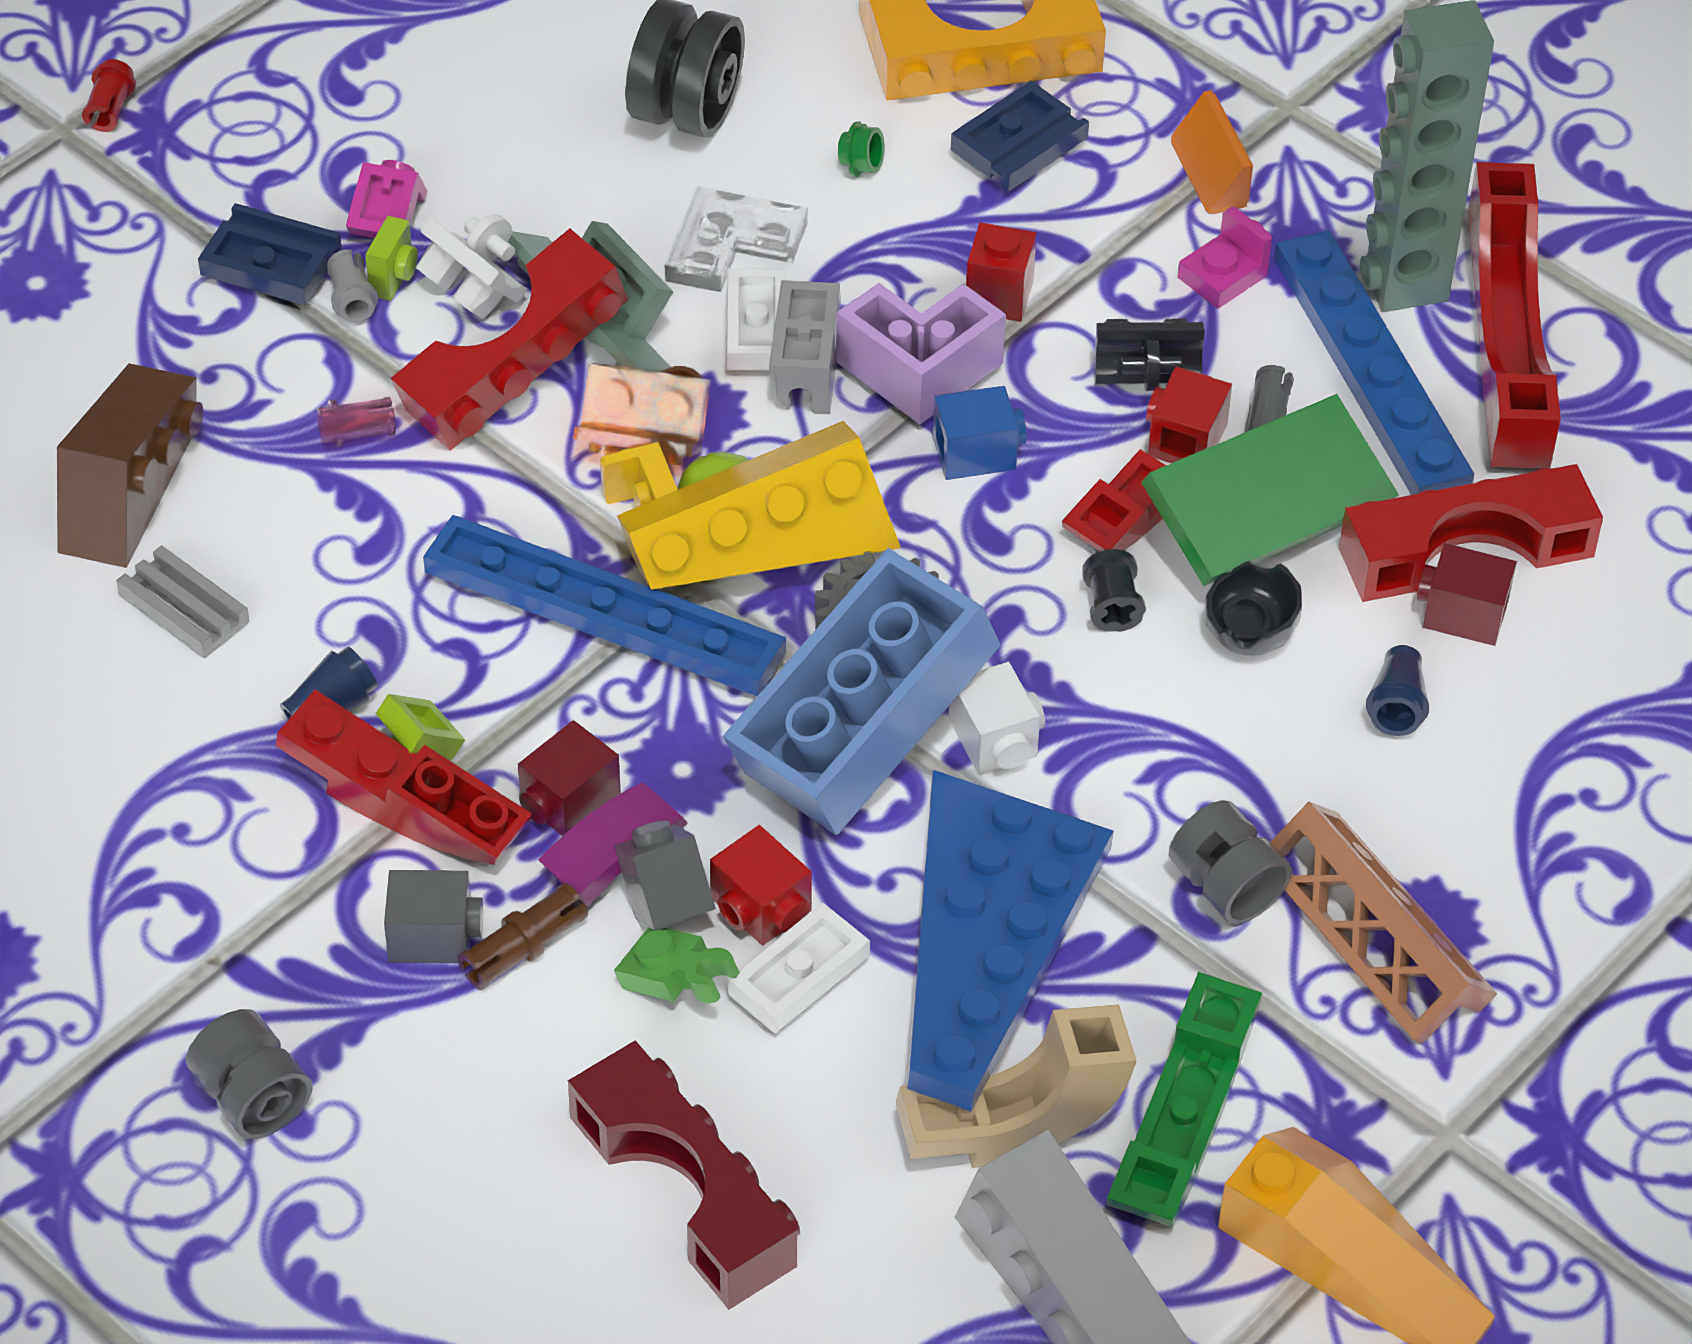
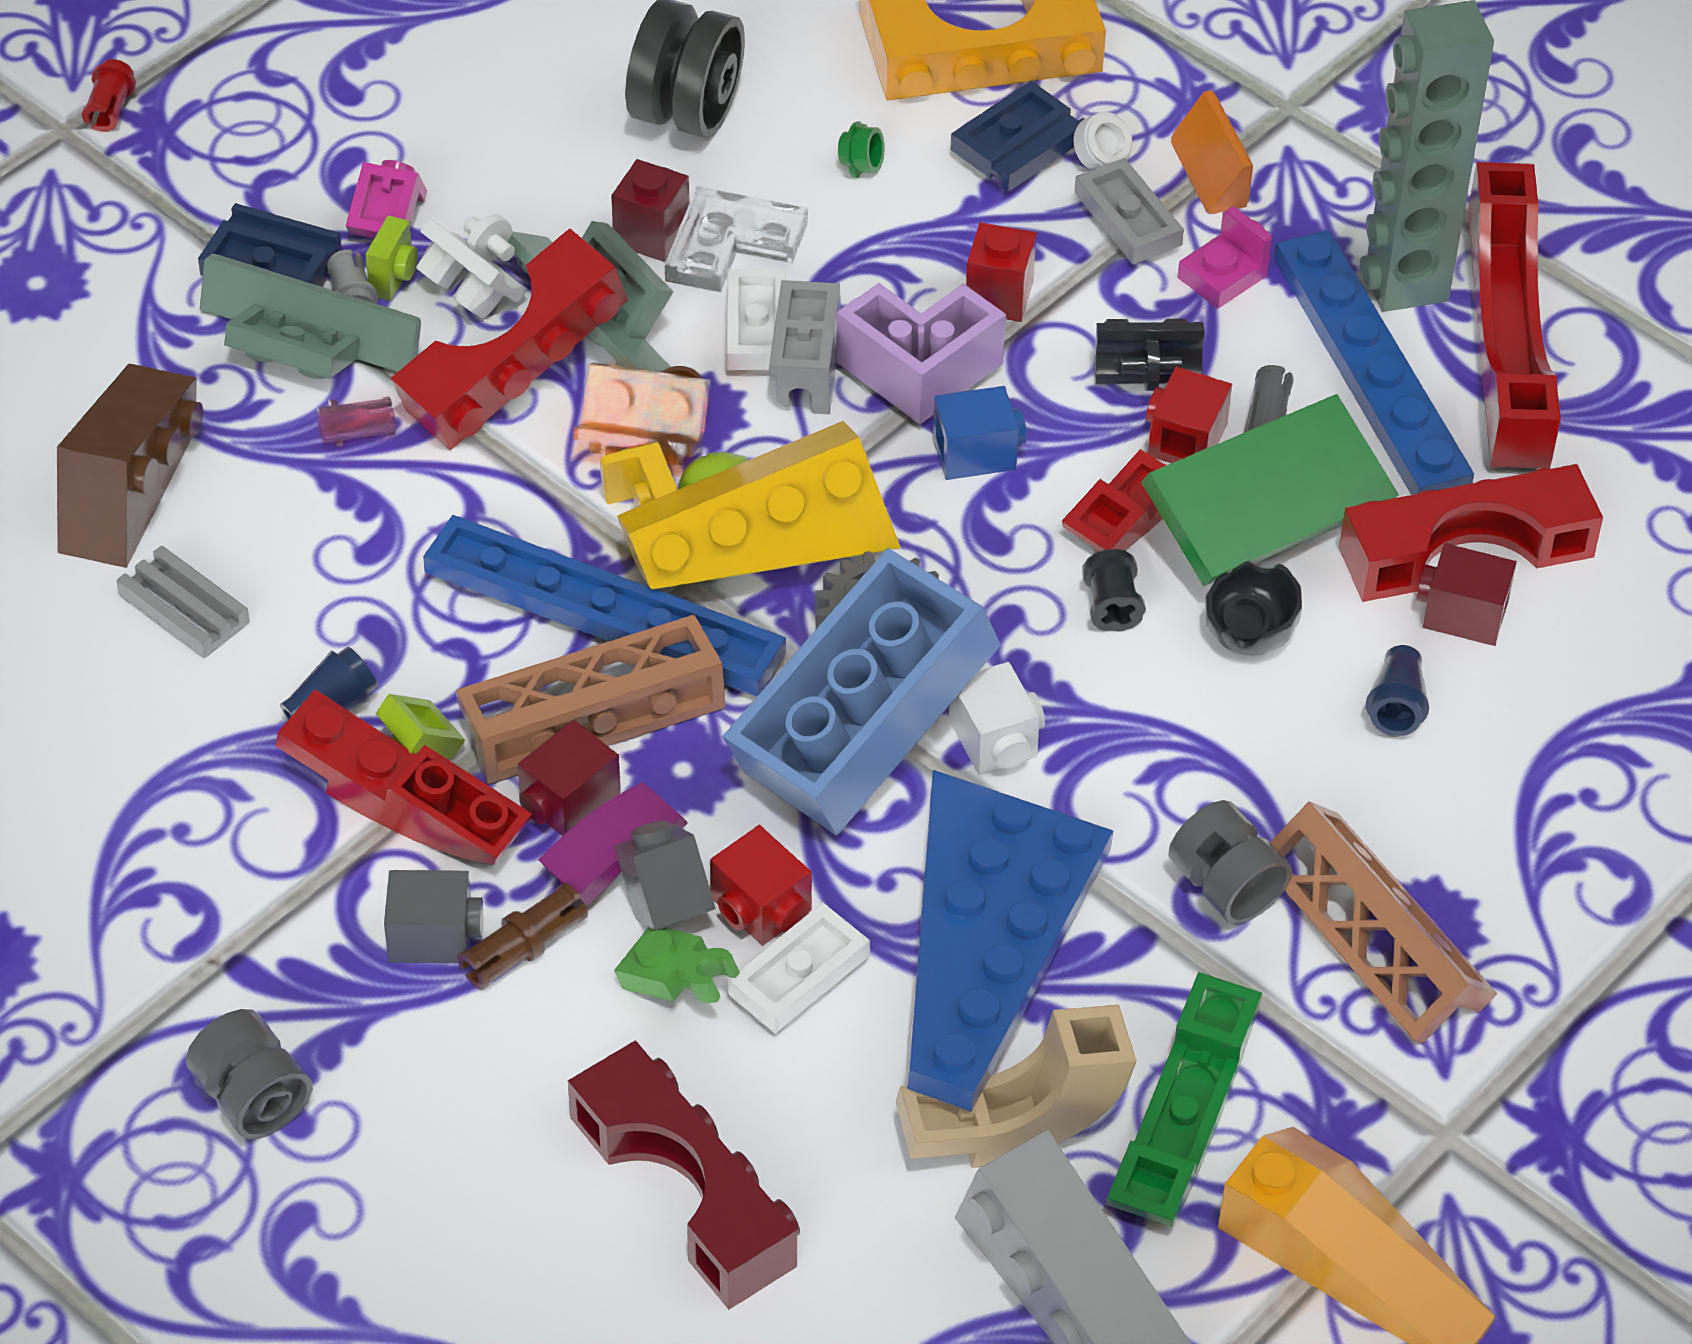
(304, 322): none -> sand green bracket
(611, 708): none -> nougat fence
(650, 208): none -> dark red brick
(1102, 140): none -> white tile
(1129, 211): none -> light grey plate

